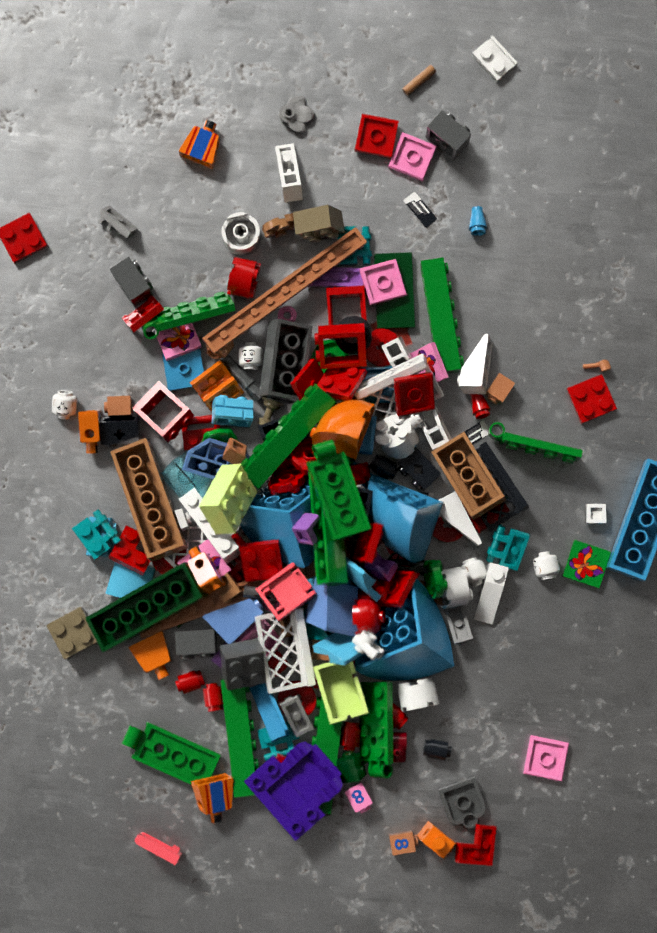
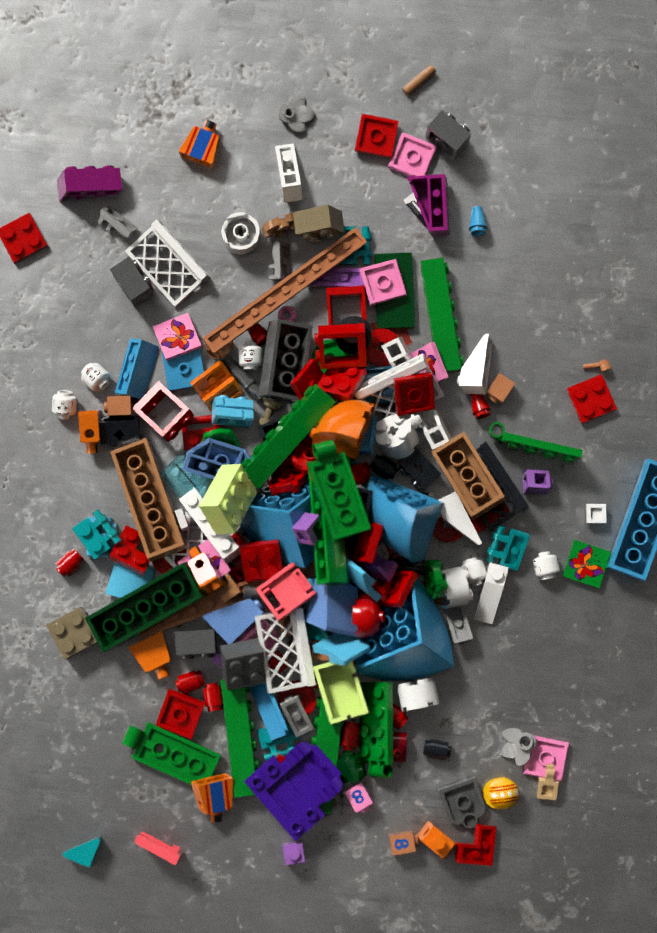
(69, 563): none -> red brick
(84, 853): none -> teal slope
(89, 182): none -> magenta wedge
(95, 376): none -> white head
(136, 368): none -> dark azure panel
(143, 314): red plate -> none
(175, 249): none -> white fence
(180, 713): none -> red plate
(189, 312): green hinge -> none
(235, 451): nougat slope -> none
(243, 278): red brick -> none
(258, 334): none -> red cone
(281, 260): none -> light grey plate
(293, 852): none -> medium lavender brick
(365, 644): white plate -> none
(432, 199): none -> magenta wedge
(477, 432): sticker -> none
(494, 58): white plate -> none
(501, 793): none -> yellow helmet
(515, 746): none -> light grey plate
(541, 477): none -> medium lavender brick
(548, 786): none -> tan plate

